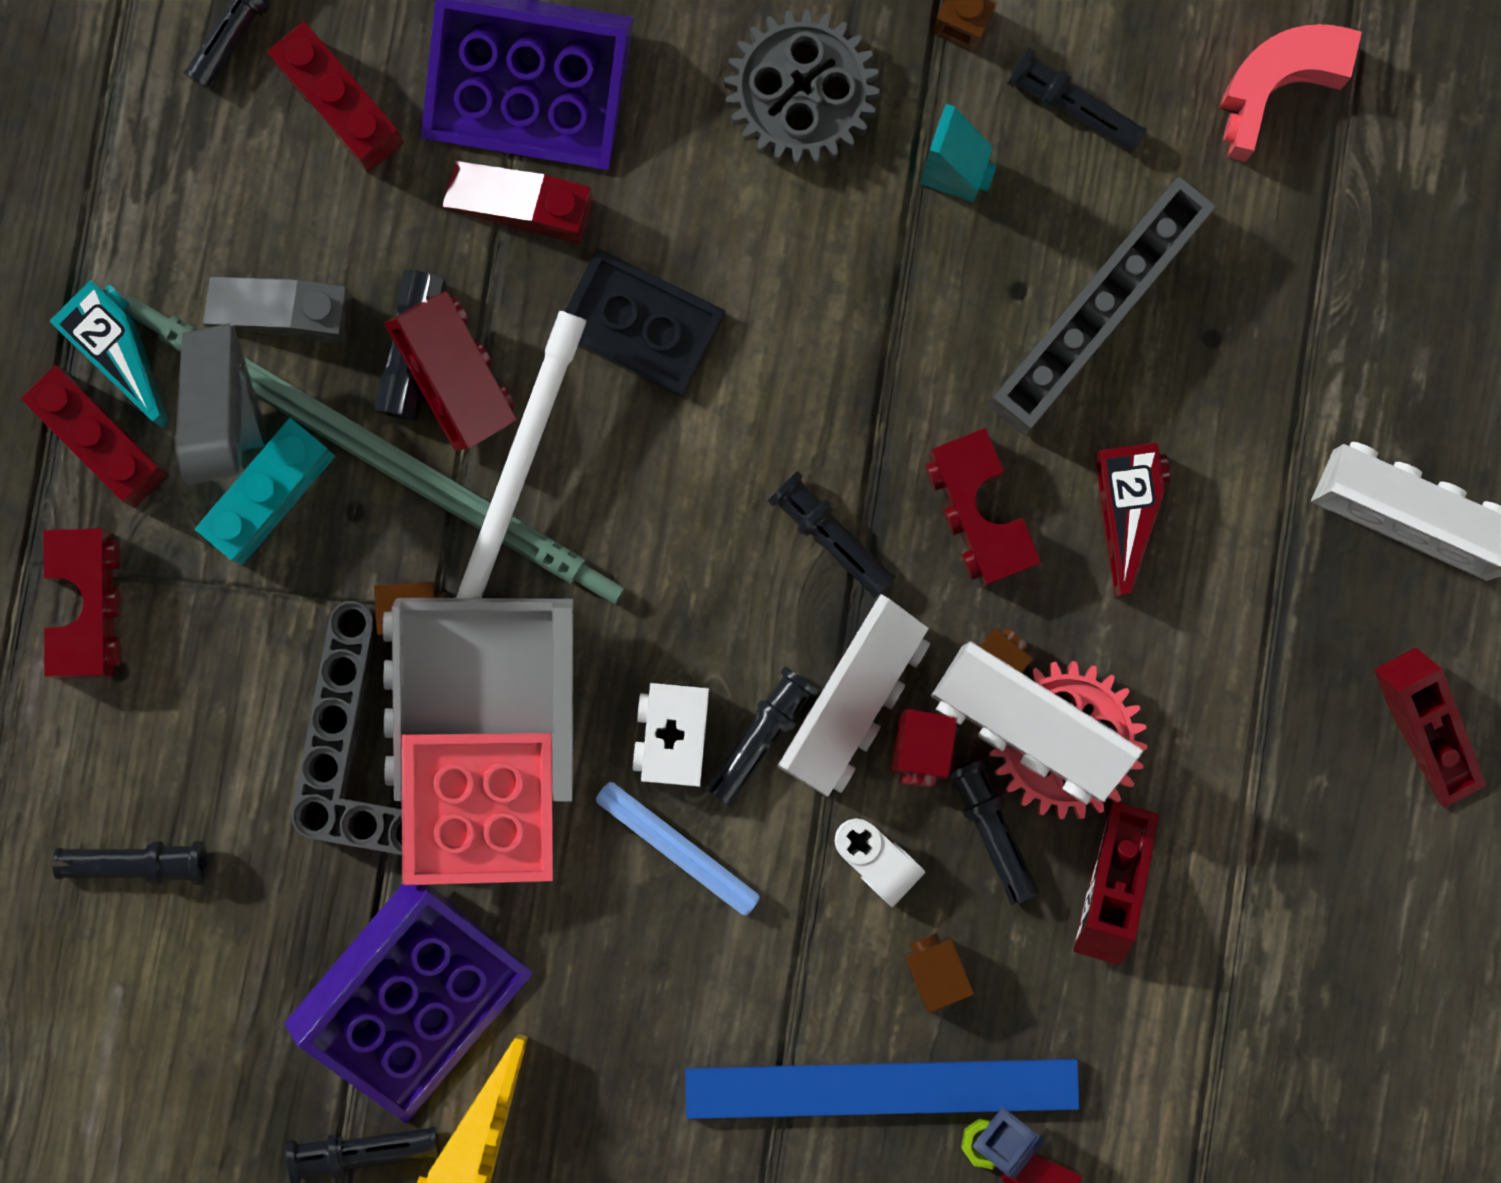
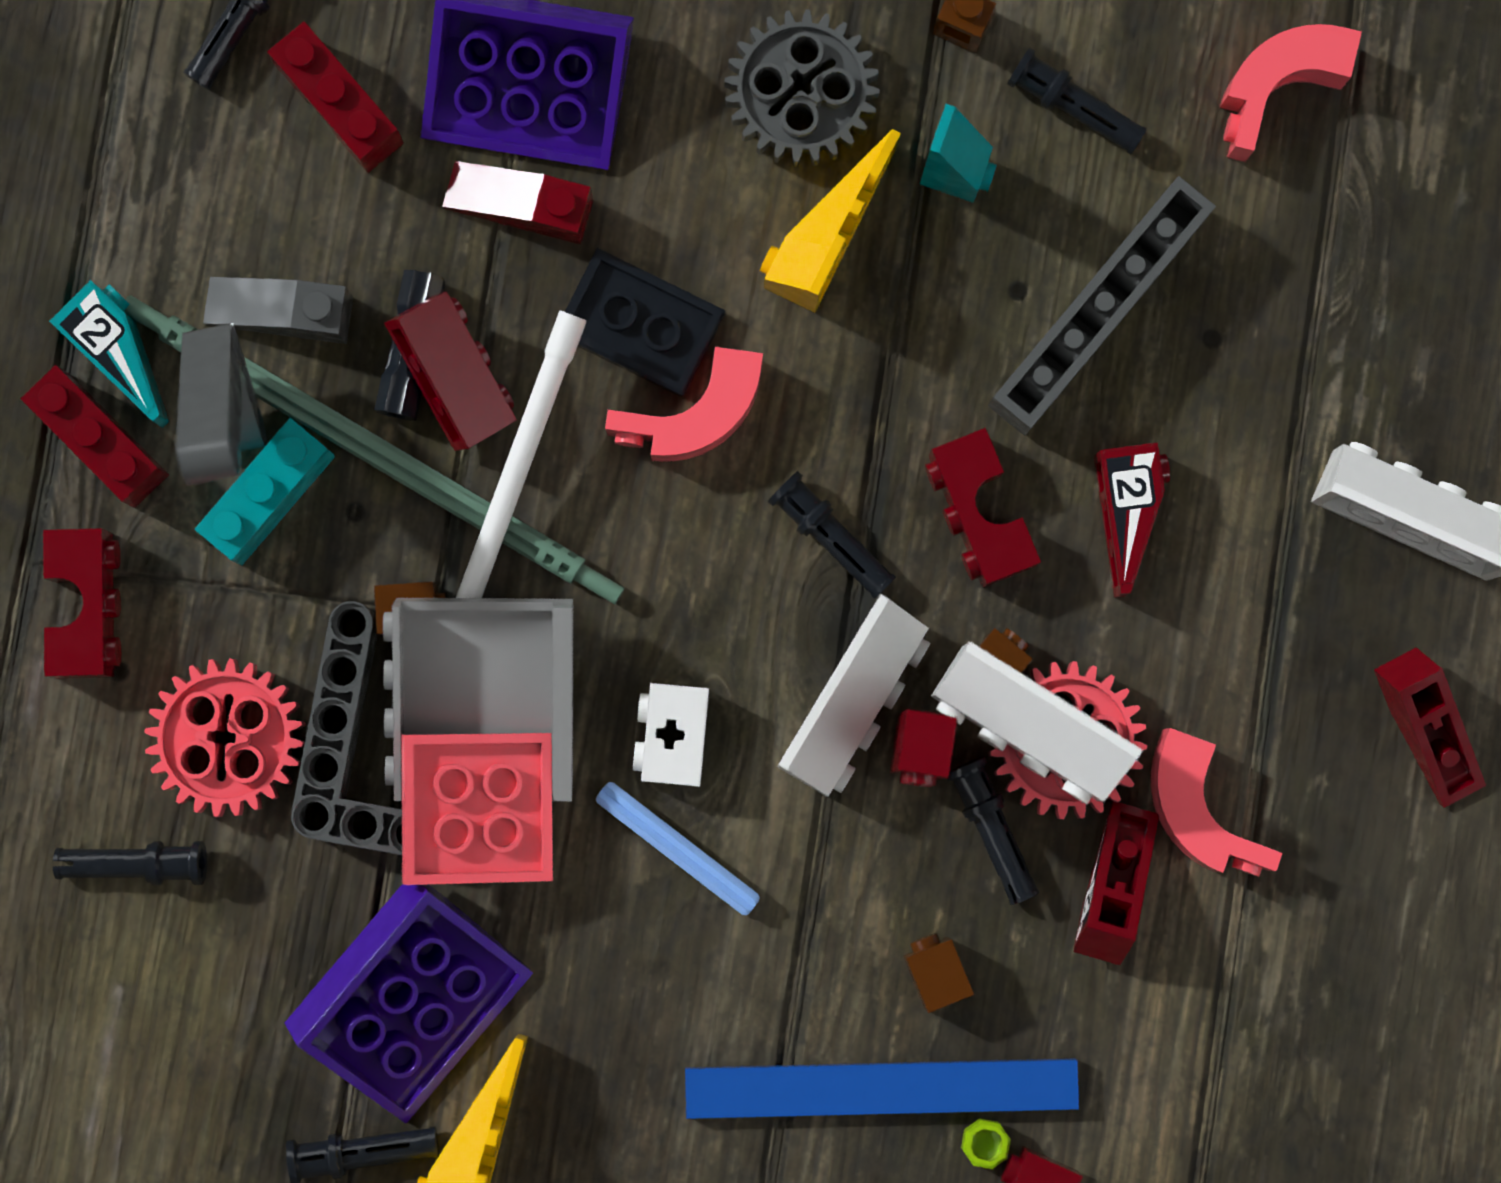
(180, 734): none -> coral gear
(707, 423): none -> coral arch
(774, 717): black pin -> none
(818, 242): none -> yellow wedge
(882, 865): white piece -> none
(1008, 1143): dark blue tile -> none
(1179, 801): none -> coral arch

